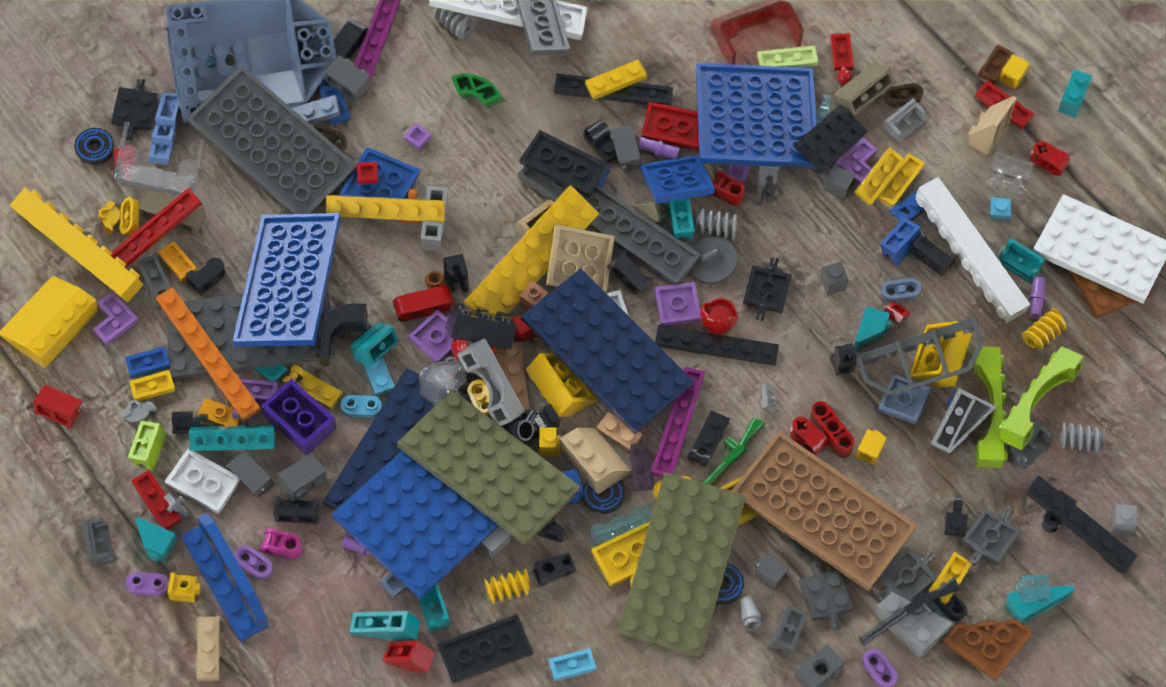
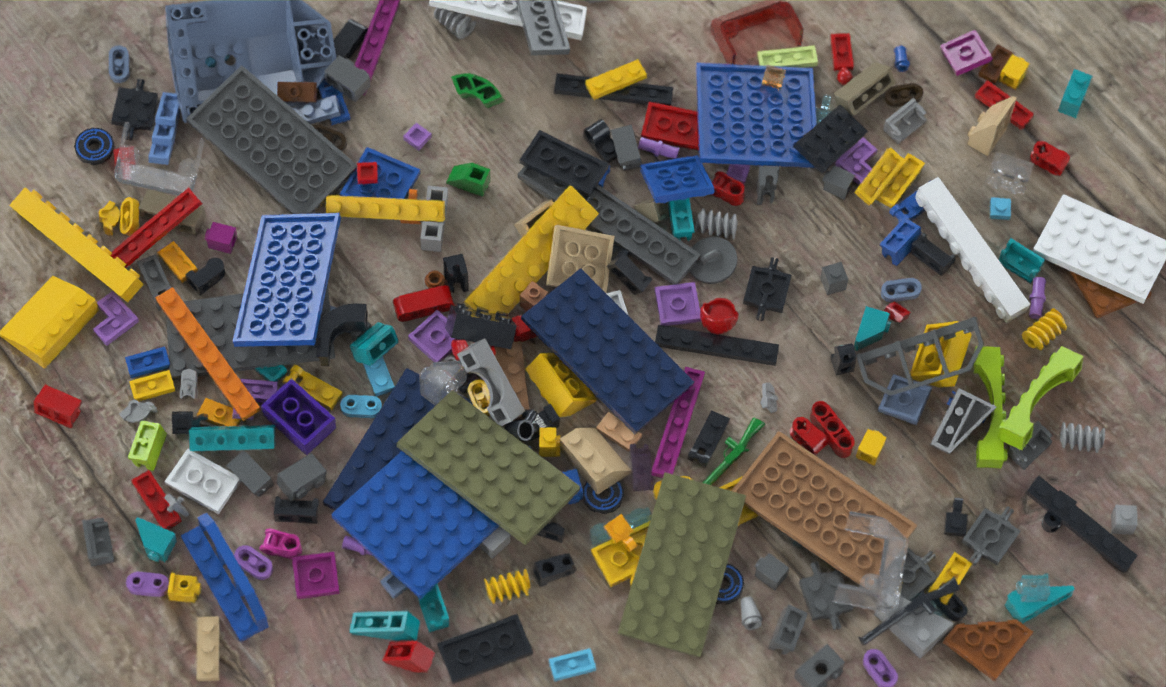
(119, 66): none -> sand blue plate
(189, 384): none -> light grey piece
(221, 237): none -> magenta brick
(297, 91): none -> reddish brown plate
(315, 575): none -> magenta plate
(470, 178): none -> green slope
(619, 530): none -> light orange plate
(773, 77): none -> clear orange plate
(882, 590): none -> clear windscreen
(901, 59): none -> blue pin
(966, 52): none -> plate

